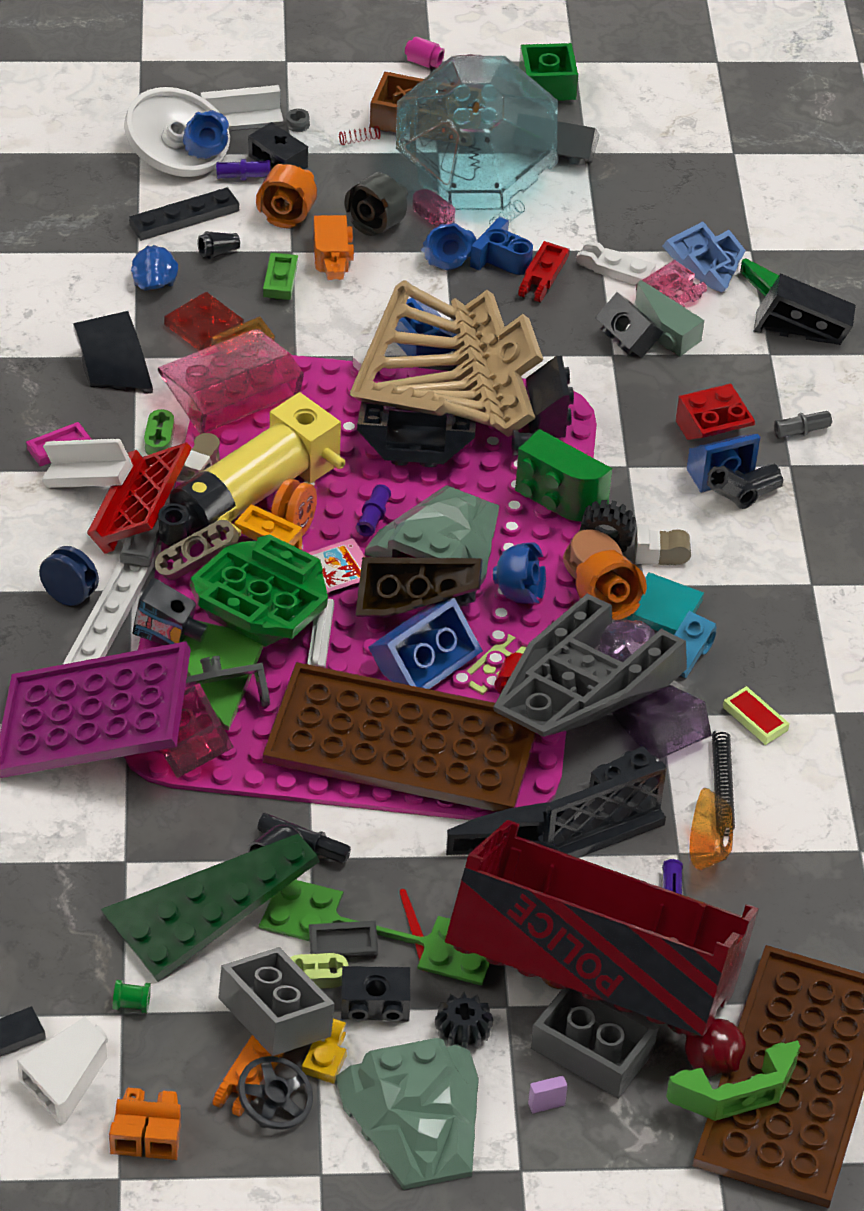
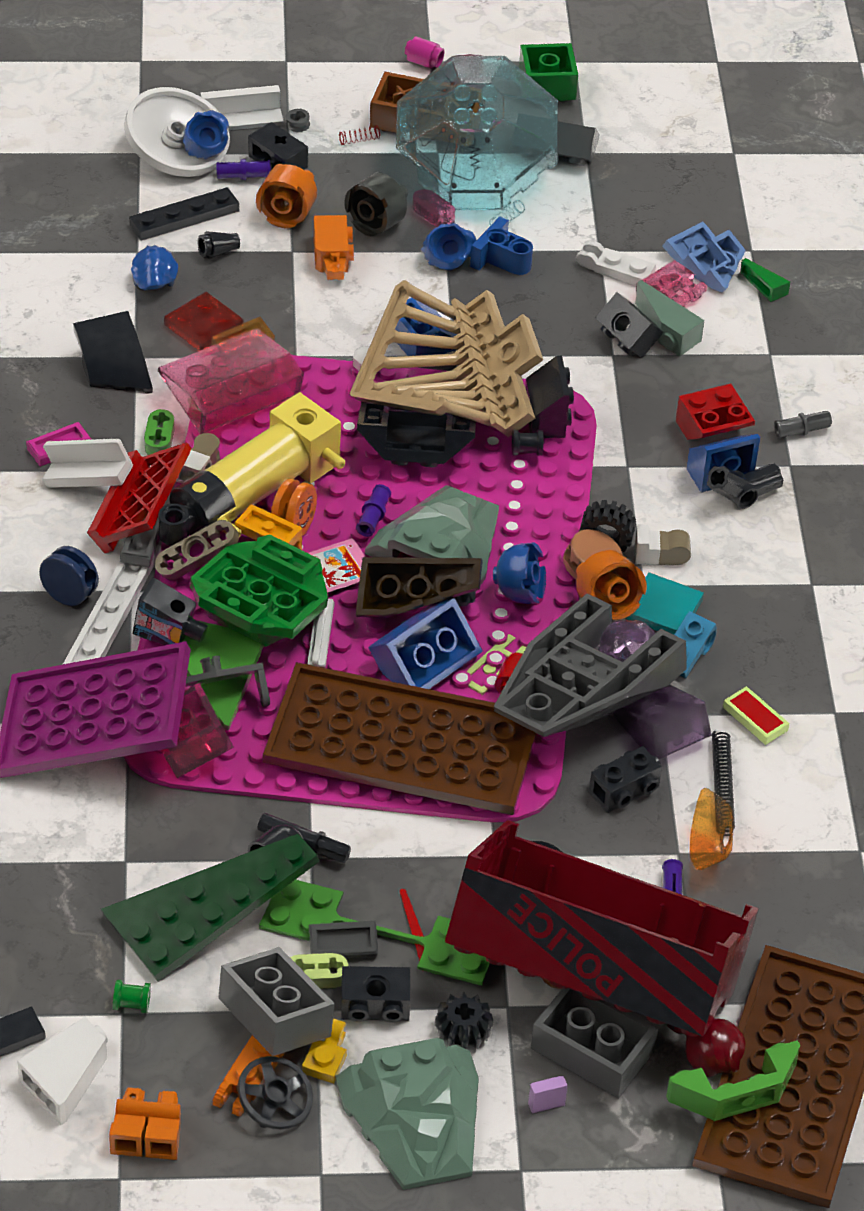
(280, 276): bright green plate -> none
(469, 835): black slope -> none
(543, 269): red hinge -> none
(560, 476): green brick -> none
(613, 824): black fence -> none
(804, 311): black wedge -> none

